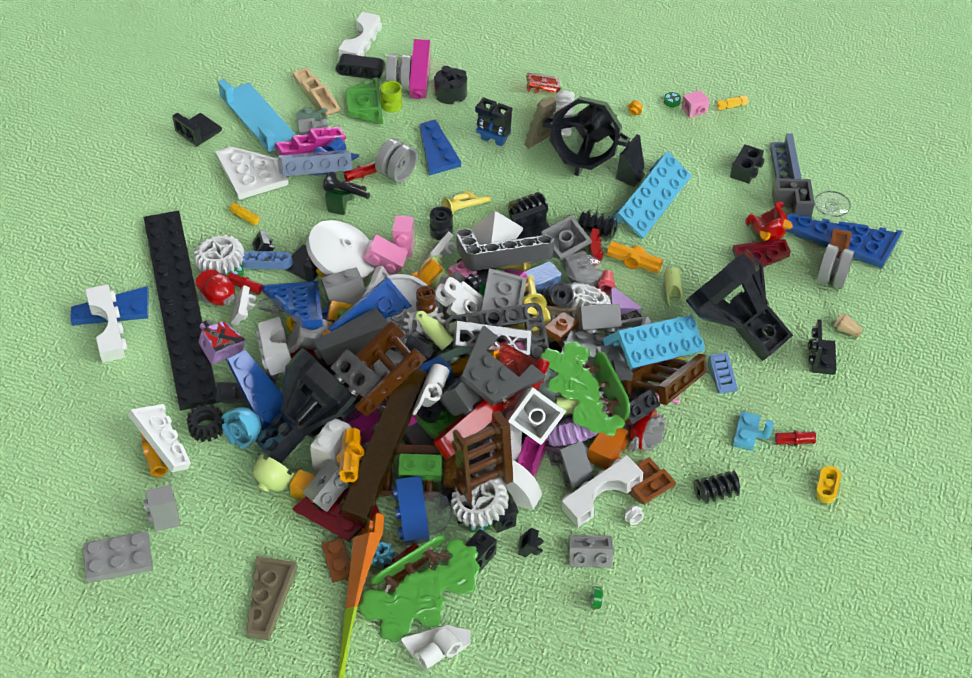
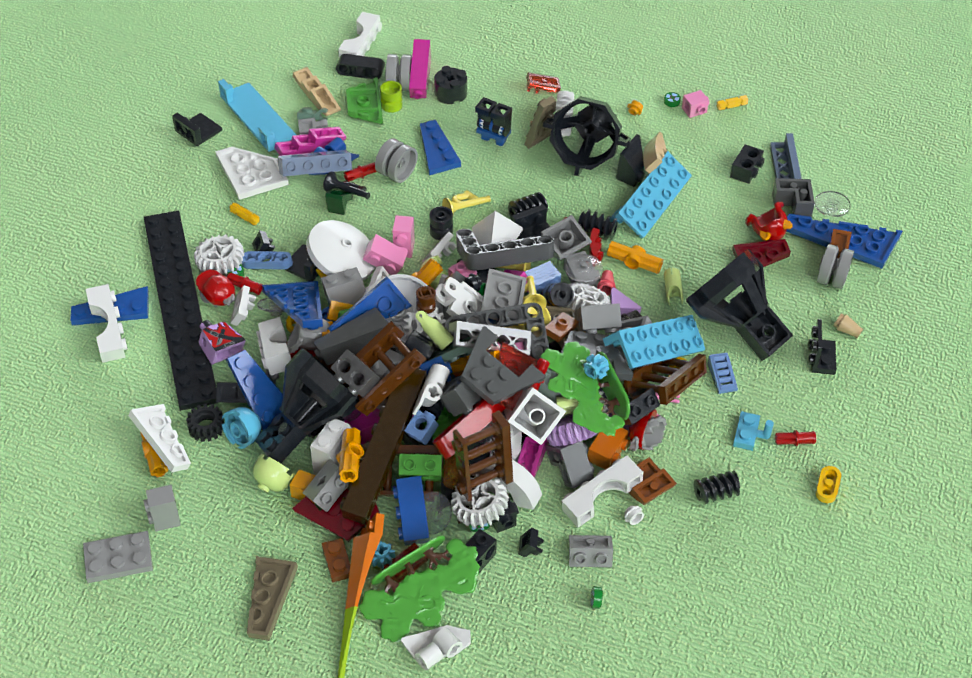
(422, 436): none -> medium blue brick
(596, 366): none -> medium azure gear
(654, 152): none -> tan slope

